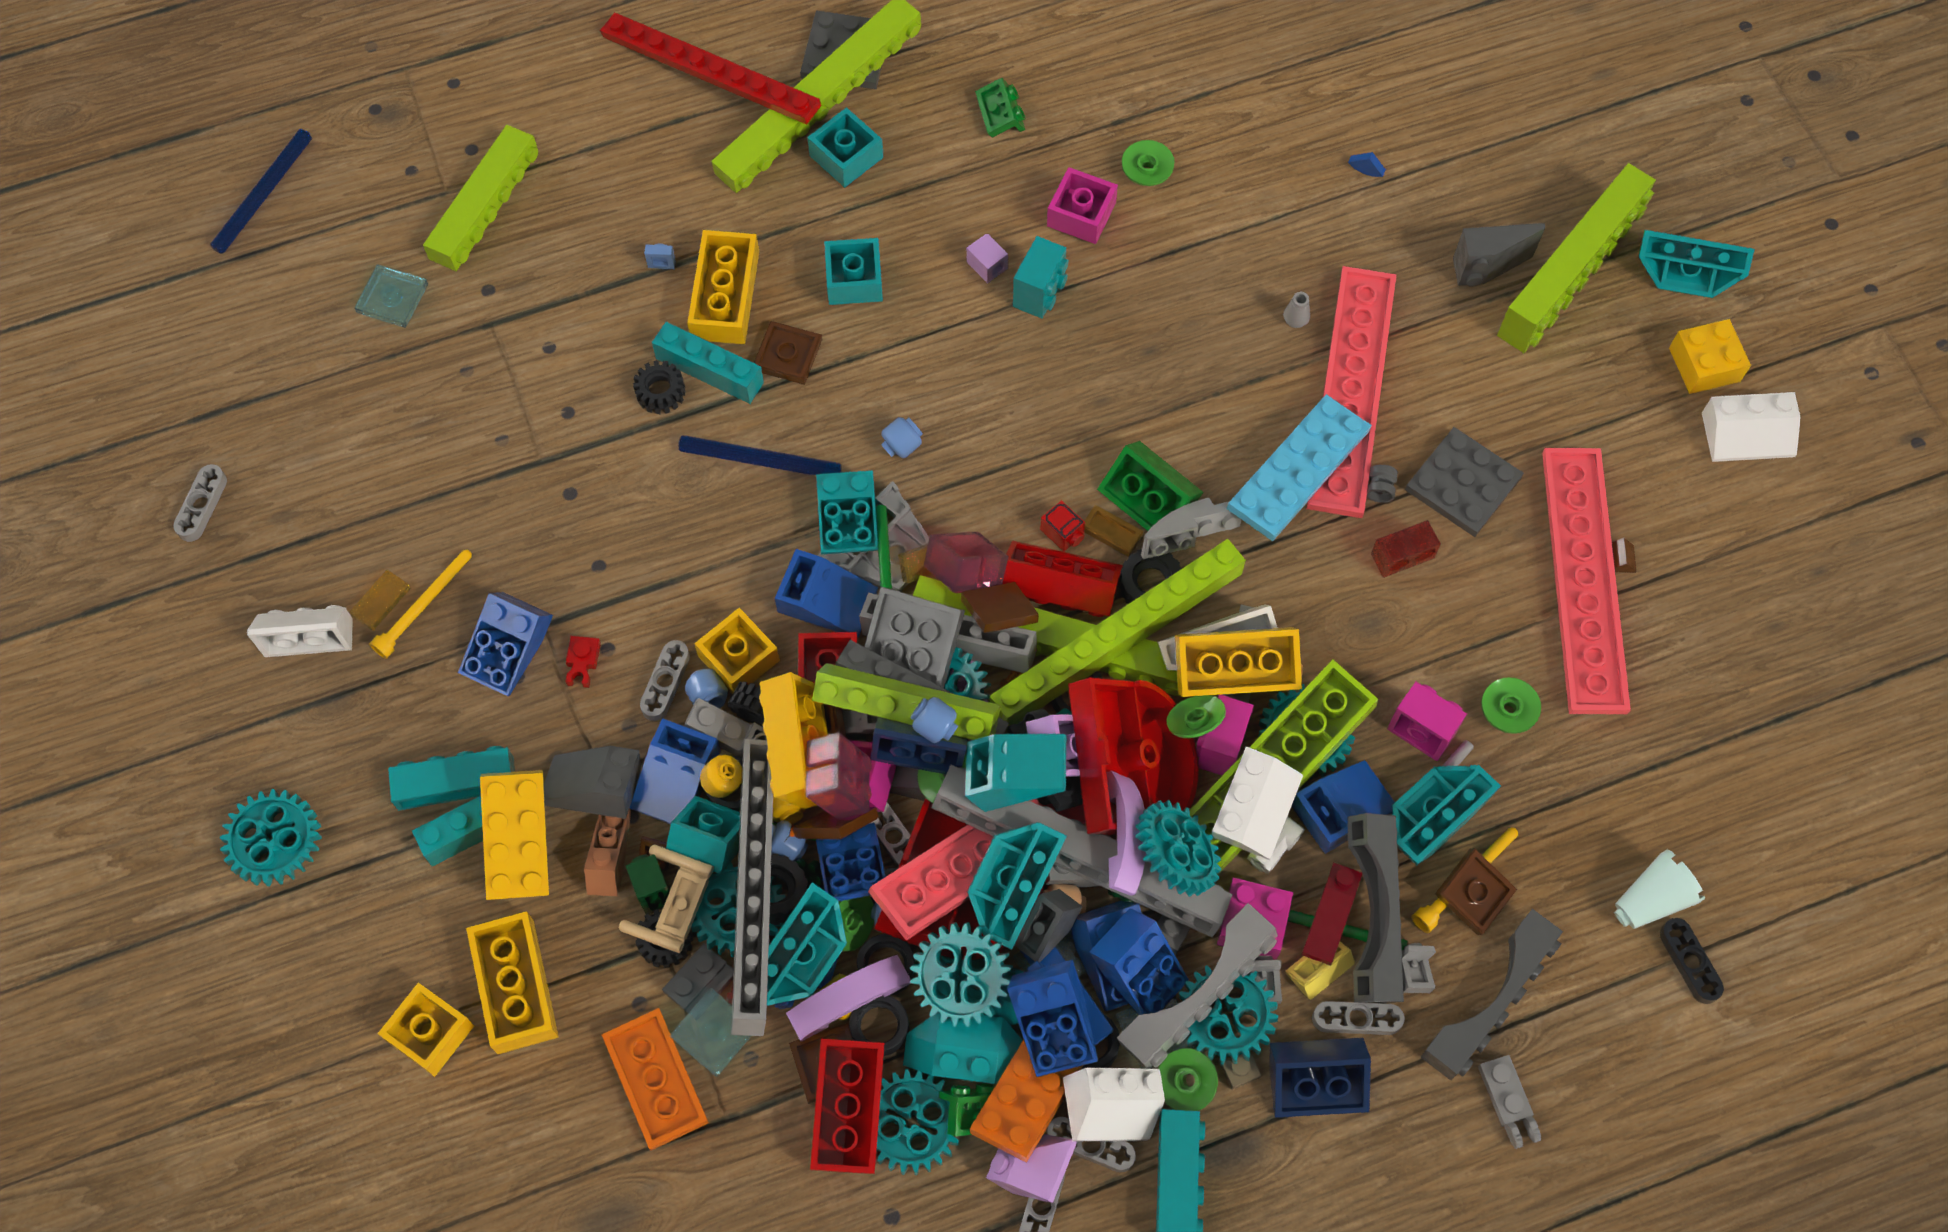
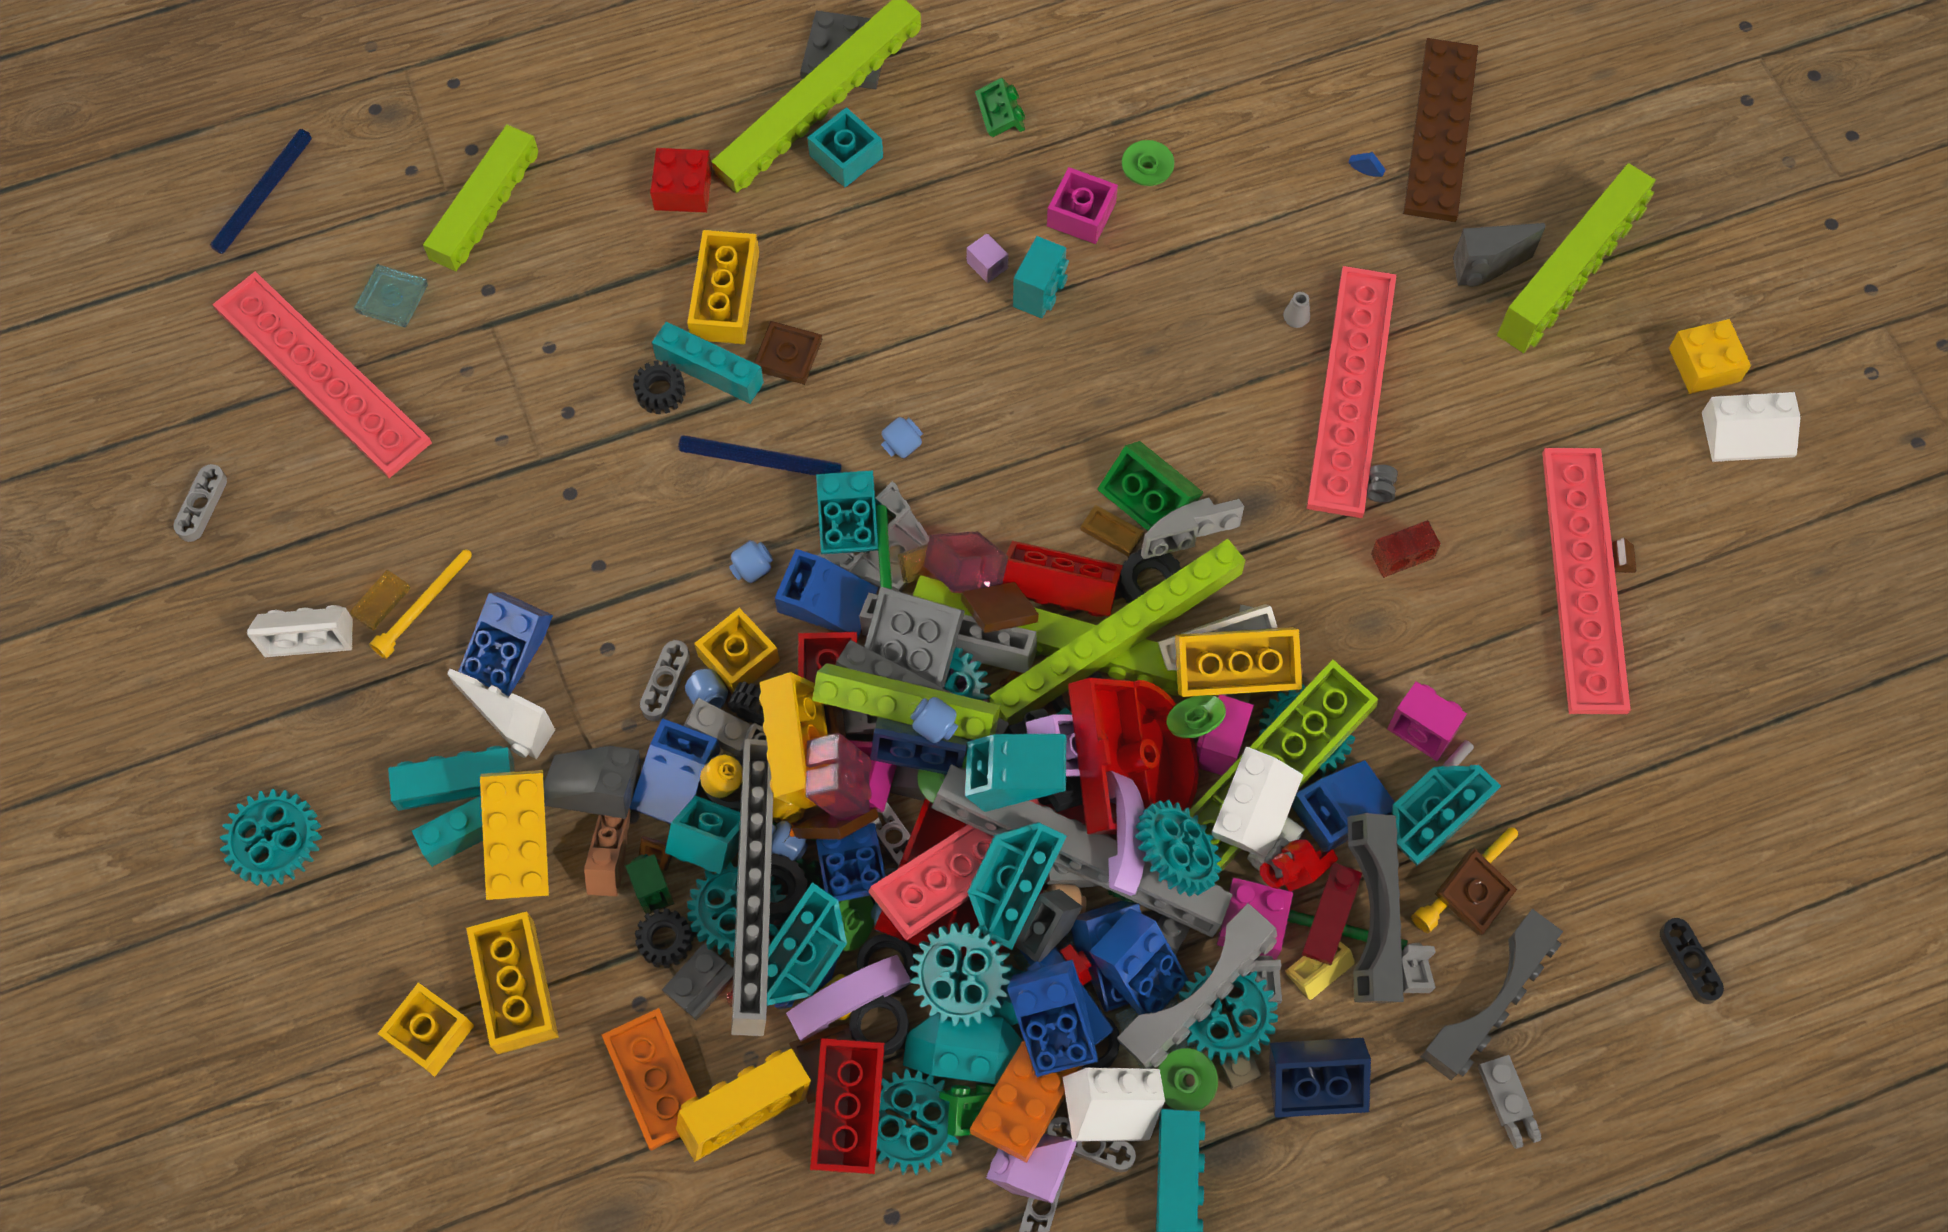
(322, 374): none -> coral plate
(515, 718): none -> white wedge
(581, 656): red plate -> none
(660, 256): medium blue plate -> none
(680, 904): tan plate -> none
(681, 180): none -> red brick
(707, 1033): clear light blue plate -> none
(711, 68): red plate -> none
(742, 1103): none -> yellow brick
(751, 561): none -> medium blue head
(853, 271): teal brick -> none
(1063, 526): red brick -> none
(1080, 962): none -> red plate
(1295, 864): none -> red plate
(1298, 467): medium azure plate -> none
(1381, 1026): light grey beam -> none
(1441, 130): none -> reddish brown plate
(1464, 481): dark grey plate -> none
(1511, 693): bright green dish -> none
(1658, 892): light aqua cone -> none
(1693, 264): teal wedge -> none

